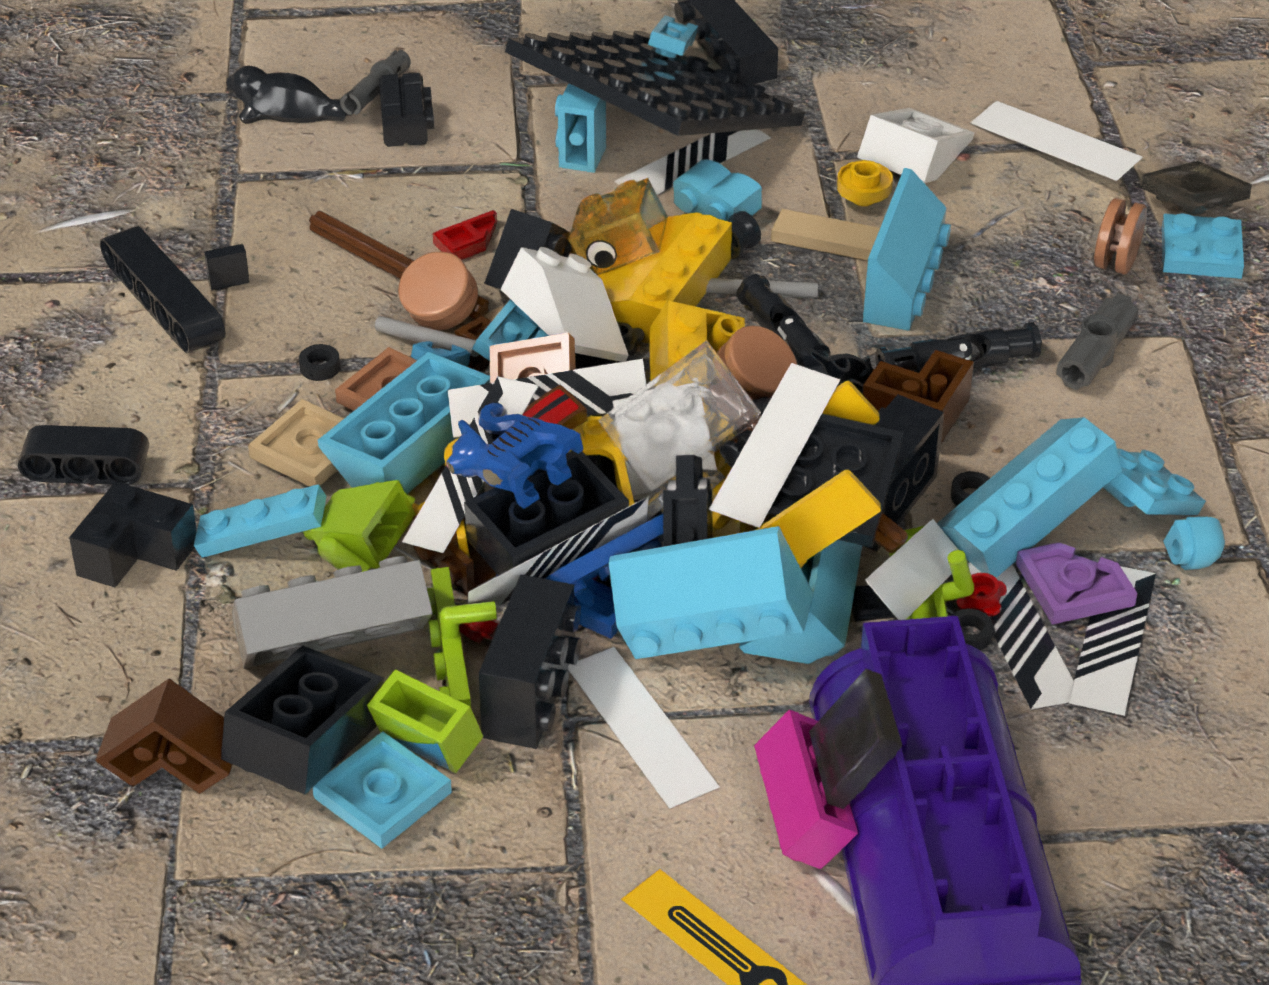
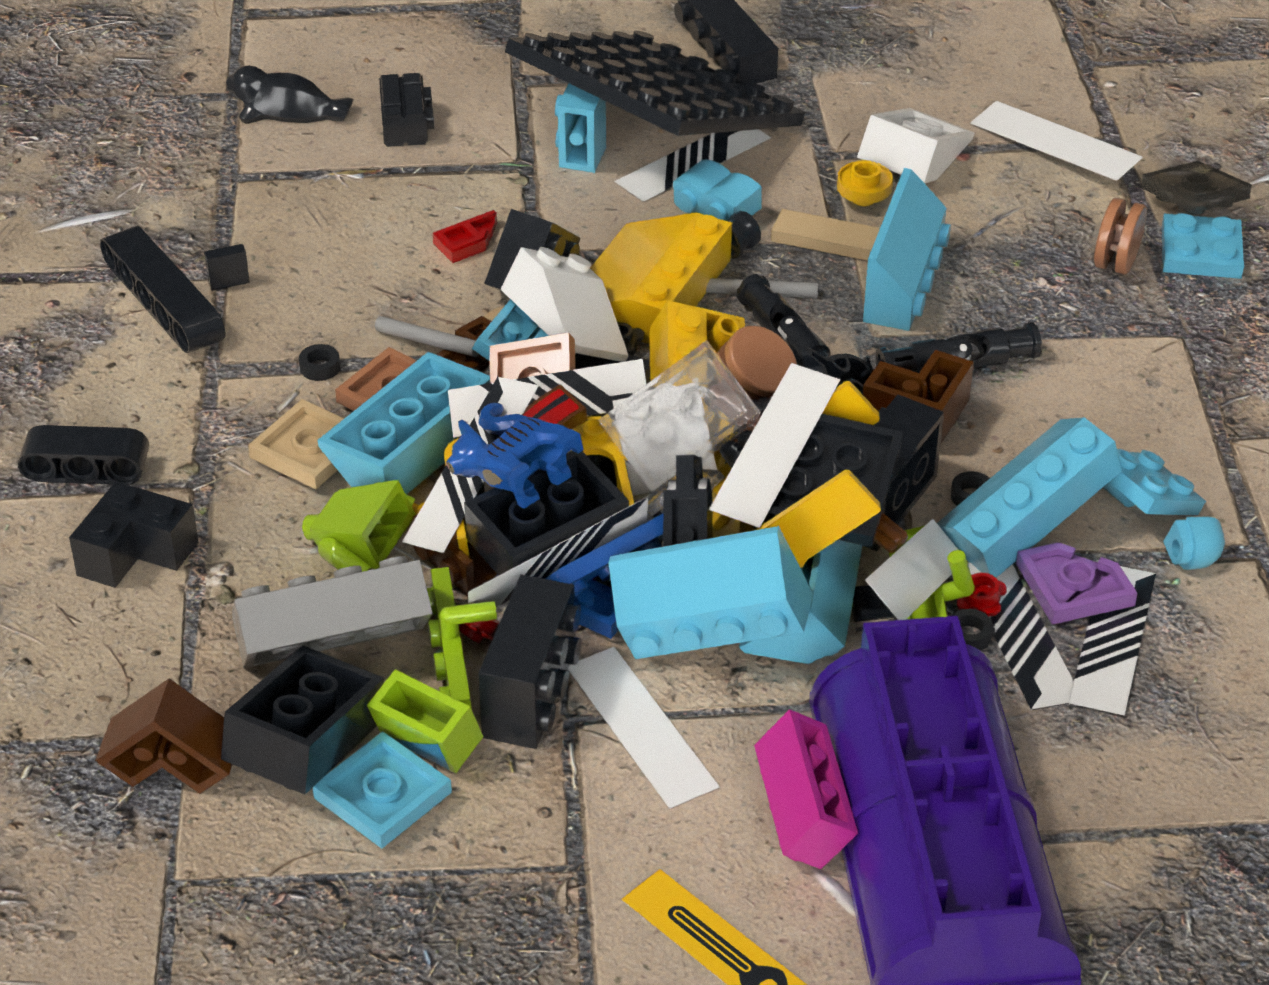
(260, 520): medium azure plate -> none
(369, 87): dark grey pin -> none
(372, 250): reddish brown axle -> none
(438, 291): nougat head -> none
(456, 354): dark azure tile -> none
(619, 226): clear yellow brick -> none
(671, 37): medium azure plate -> none
(855, 739): clear smoke plate -> none
(1097, 341): dark grey piece -> none

